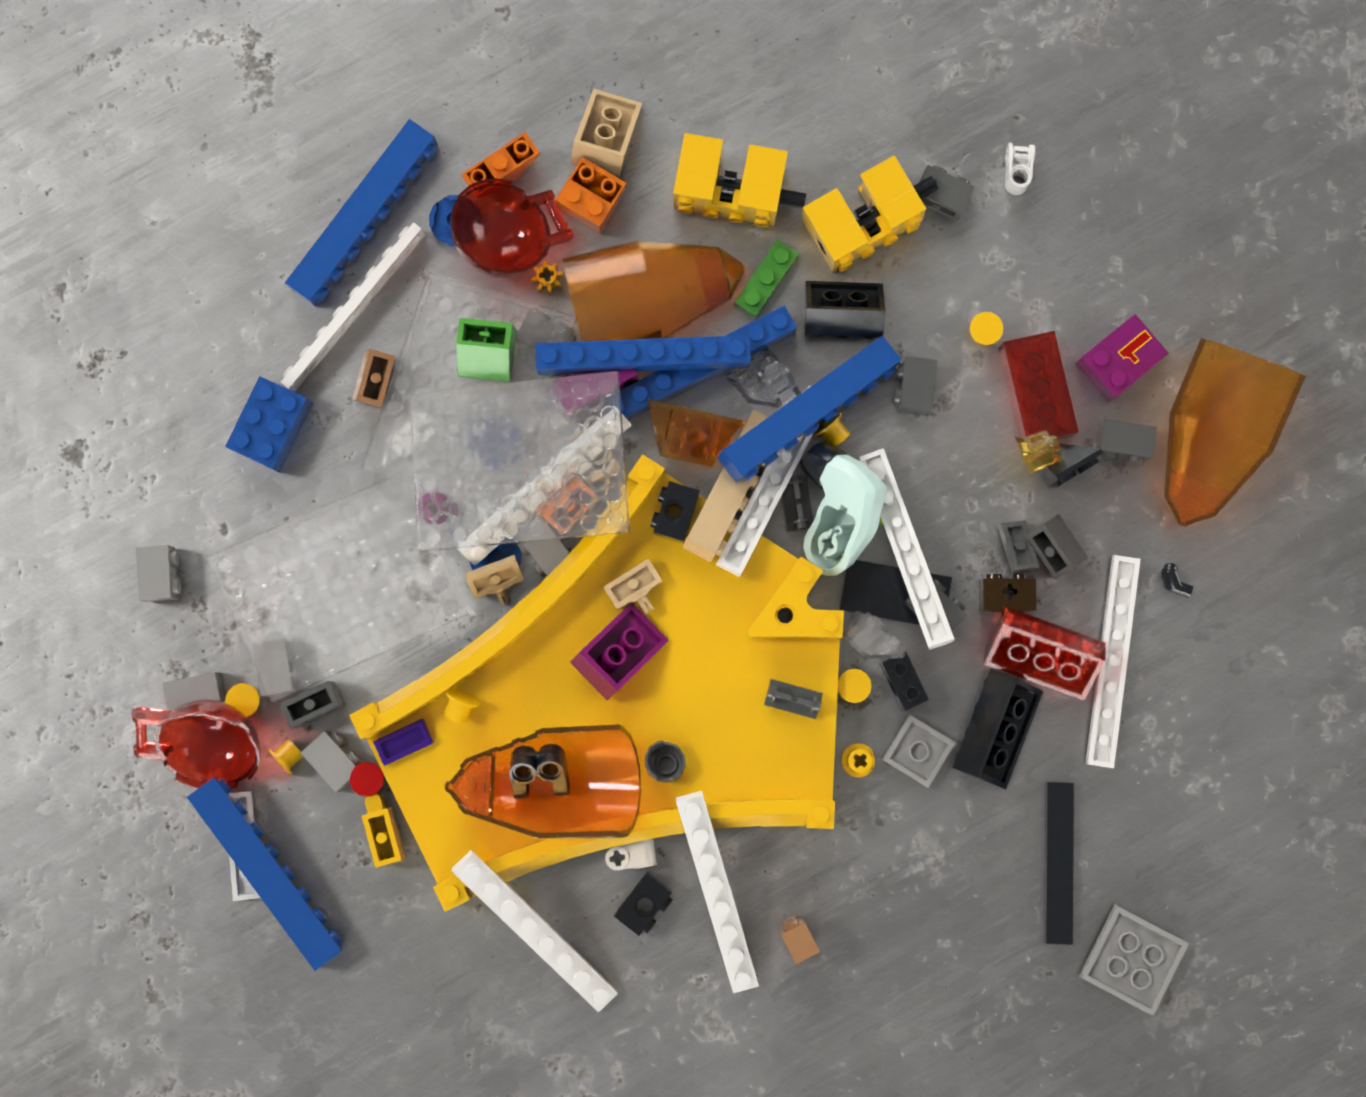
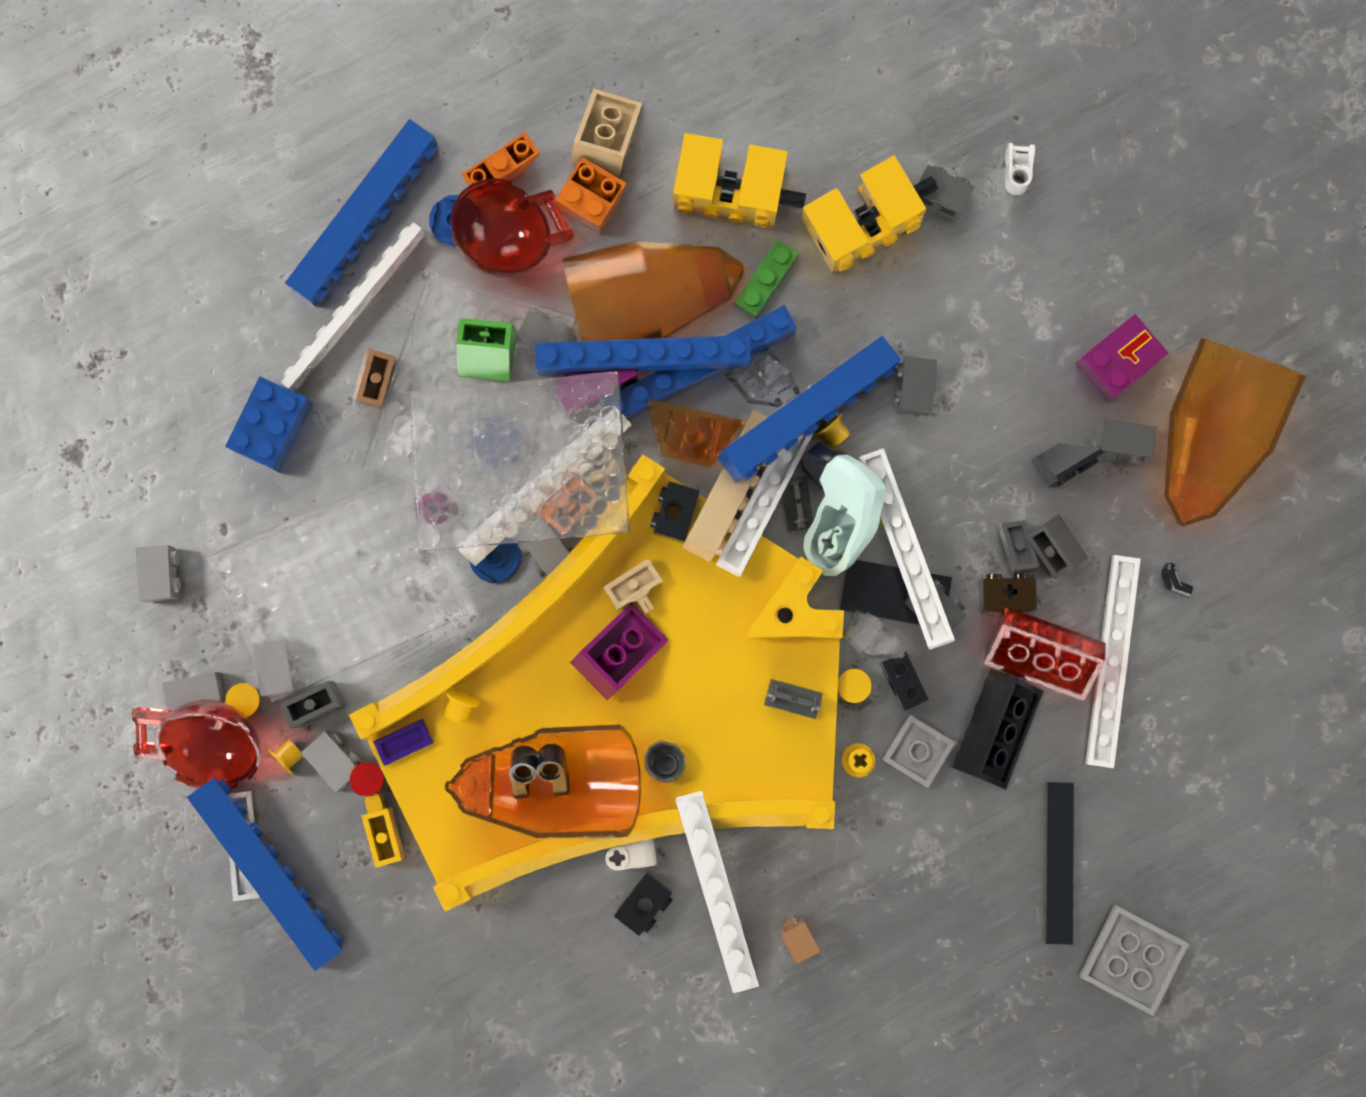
(495, 578): tan plate -> none
(534, 930): white plate -> none
(553, 279): yellow gear -> none
(844, 309): black slope -> none
(986, 328): yellow piece -> none
(1038, 386): clear red brick -> none
(1038, 450): clear yellow window -> none

